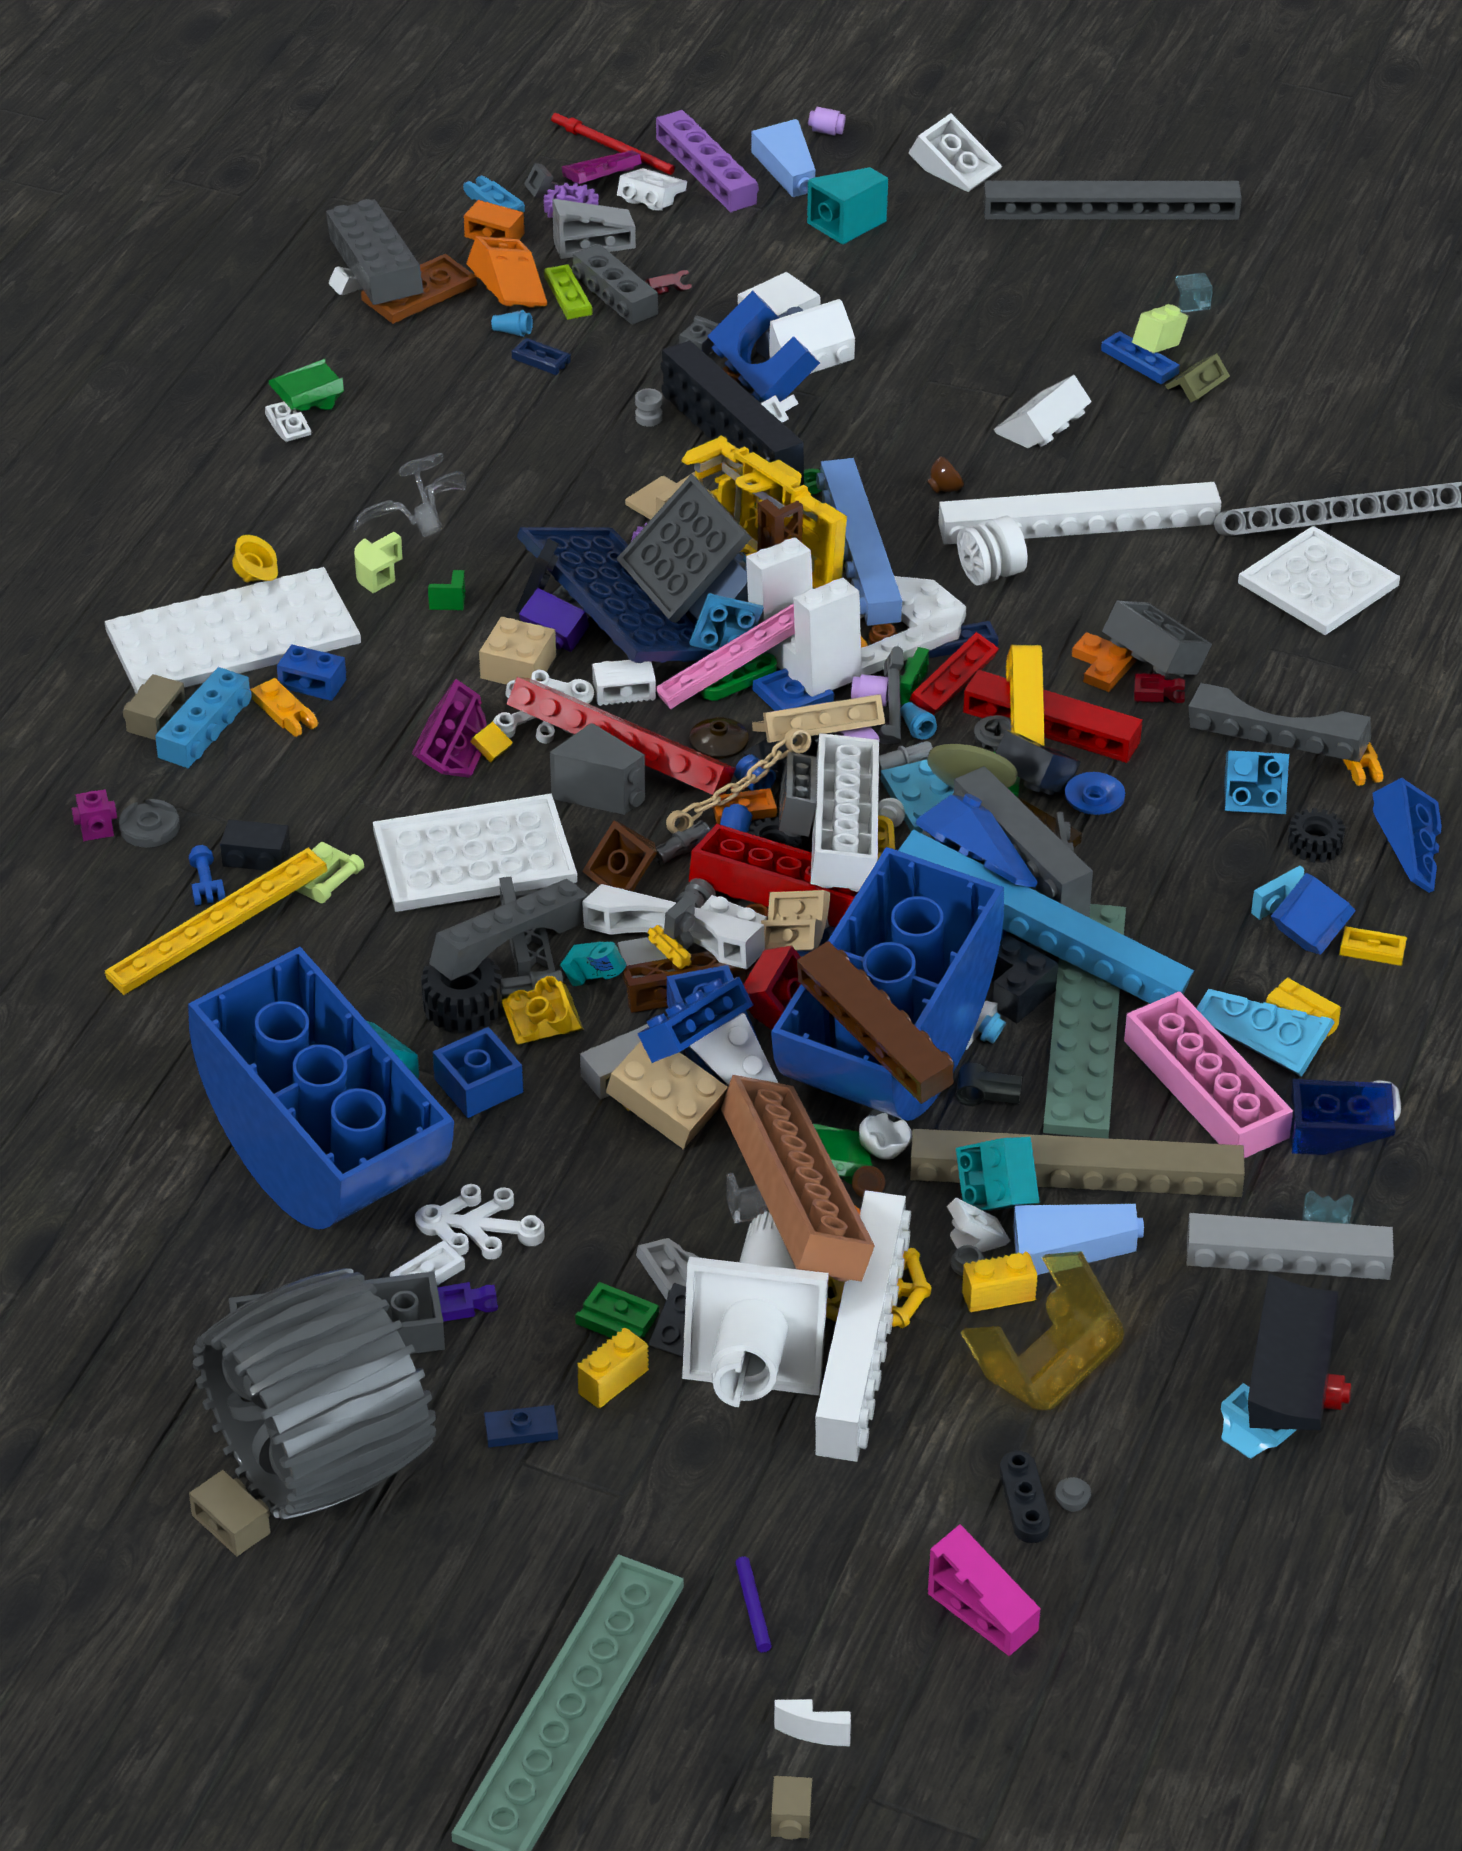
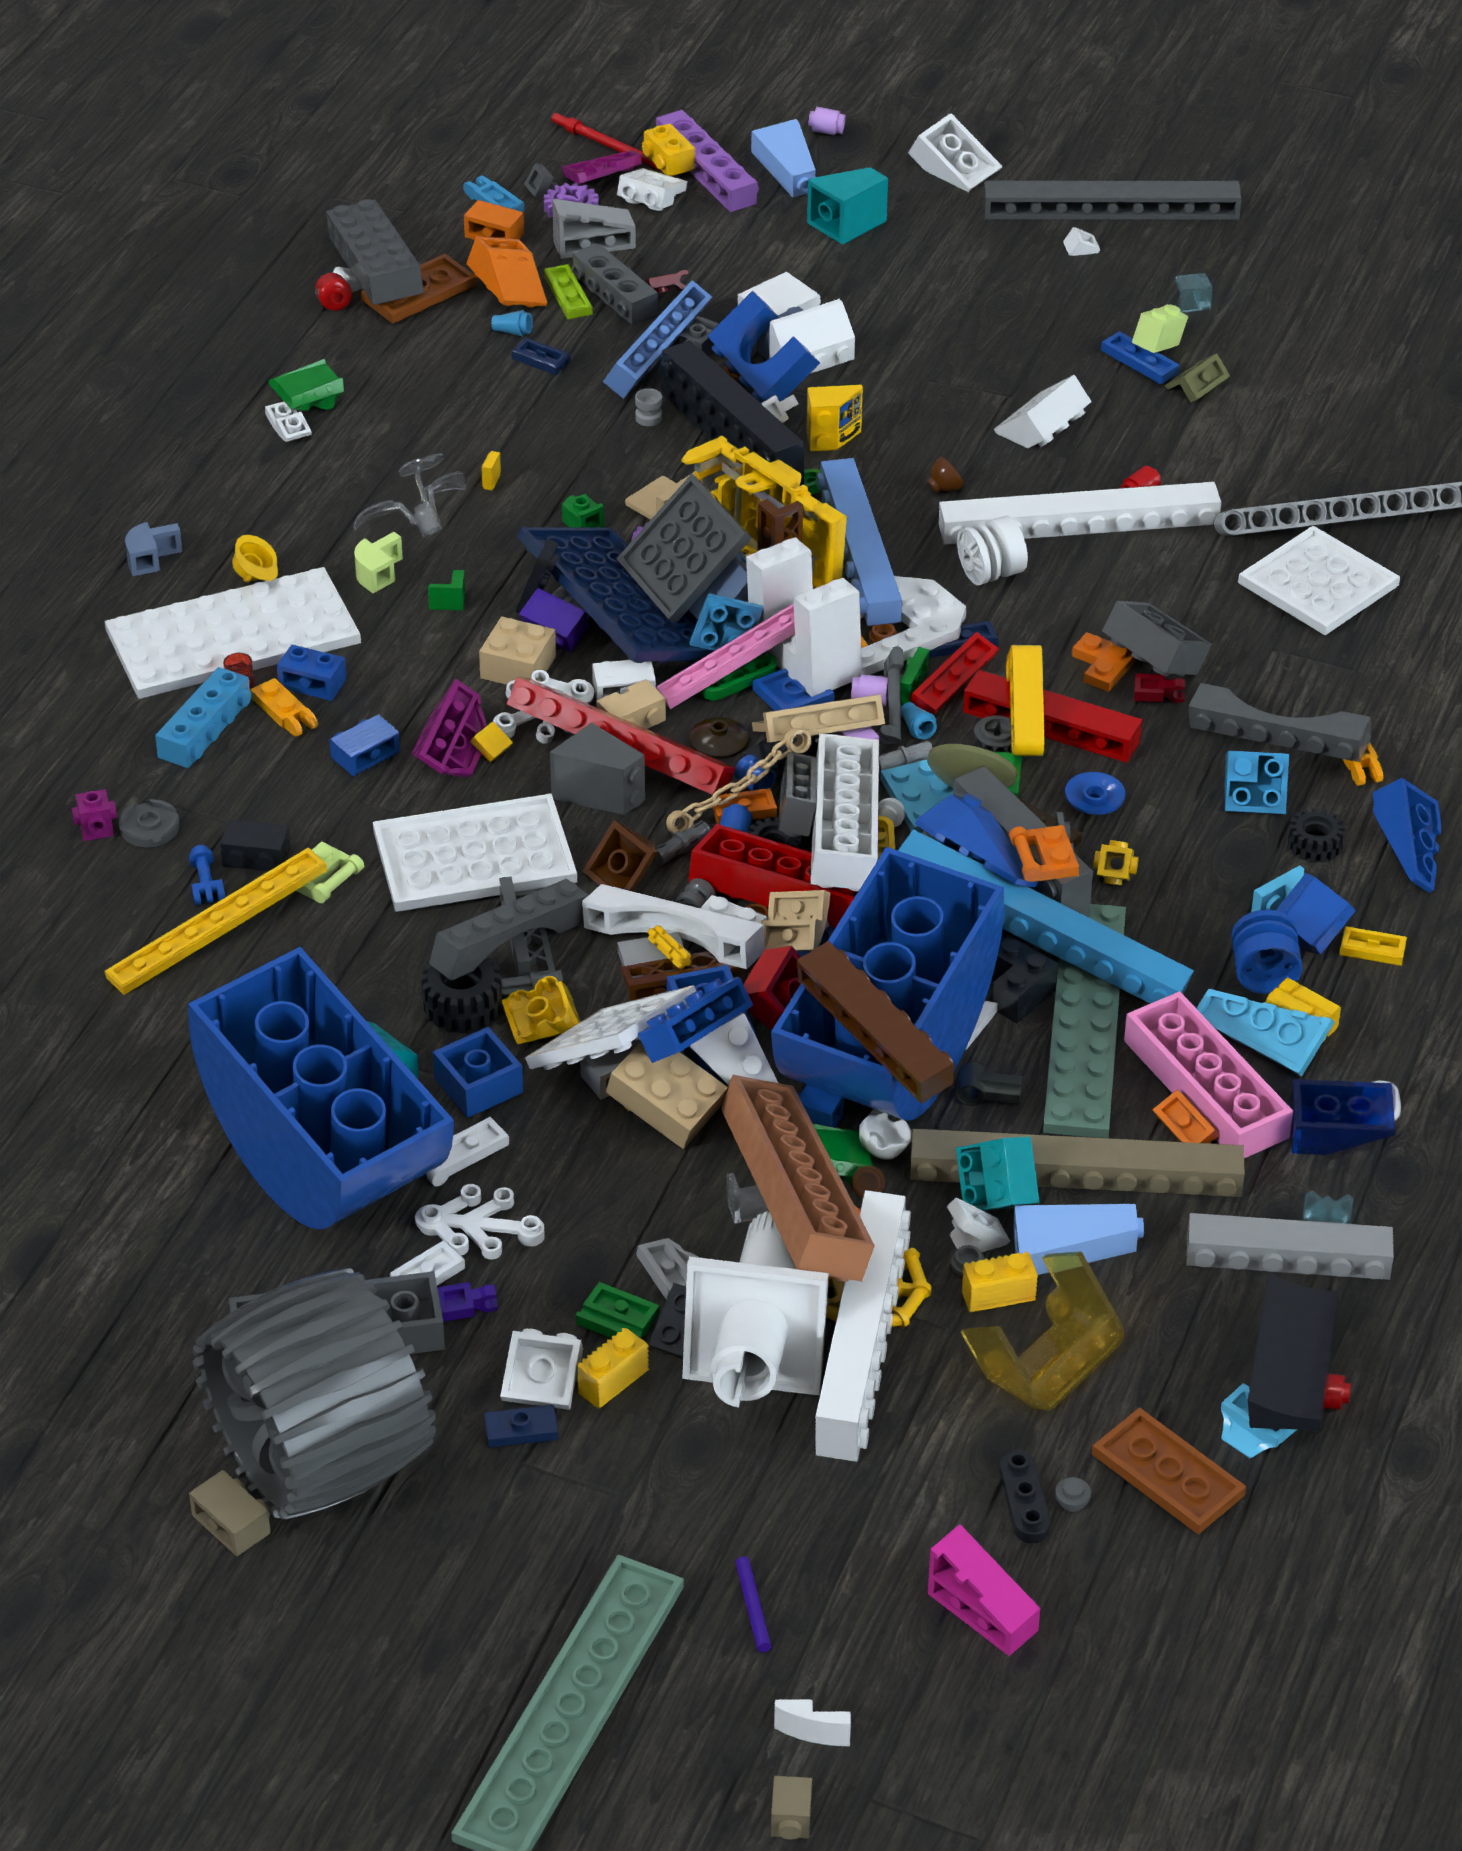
(147, 544): none -> sand blue brick
(153, 706): dark tan brick -> none
(241, 664): none -> clear red wheel
(333, 291): none -> red head
(365, 745): none -> blue brick
(469, 1148): none -> white plate
(491, 470): none -> yellow tile
(541, 1369): none -> white plate
(578, 508): none -> green brick
(592, 962): teal leg -> none
(605, 1030): none -> white plate
(639, 705): none -> tan brick
(658, 336): none -> medium blue brick
(669, 150): none -> yellow brick
(679, 921): dark grey plate -> none
(822, 1106): none -> blue brick
(833, 416): none -> yellow slope
(991, 1028): medium azure plate -> none
(1040, 766): black brick -> none
(1053, 849): none -> orange plate
(1080, 243): none -> white slope
(1103, 861): none -> yellow brick
(1144, 477): none -> red brick
(1169, 1470): none -> dark orange plate
(1184, 1120): none -> orange plate
(1266, 950): none -> blue wheel

